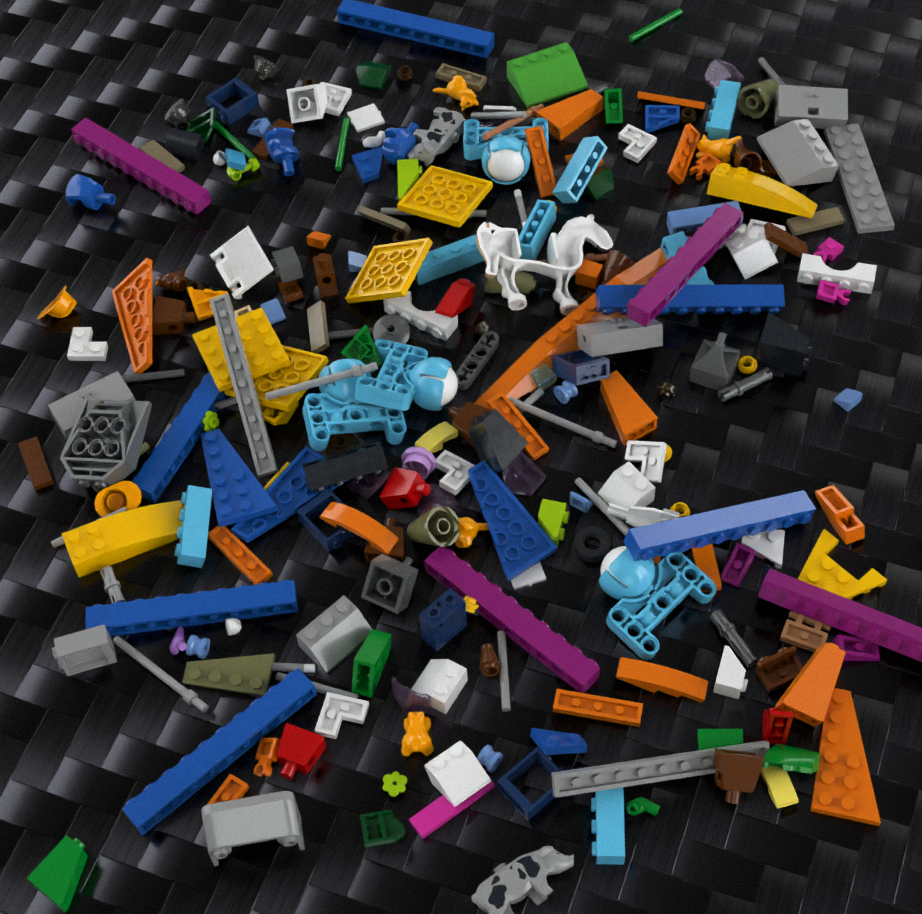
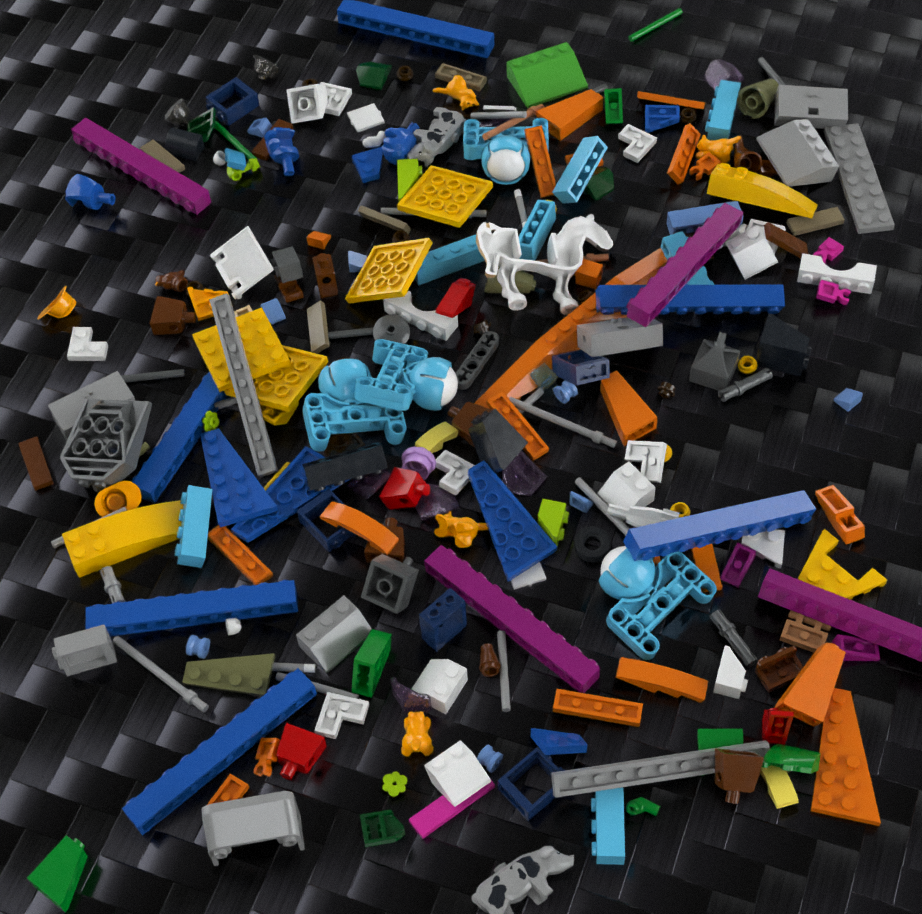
(134, 310): orange wing -> none
(178, 642): medium lavender animal -> none
(342, 143): green bar -> none
(356, 371): light grey bar -> none
(362, 348): green slope -> none
(435, 527): olive cone -> none
(471, 604): yellow plate -> none
(614, 265): reddish brown hat -> none

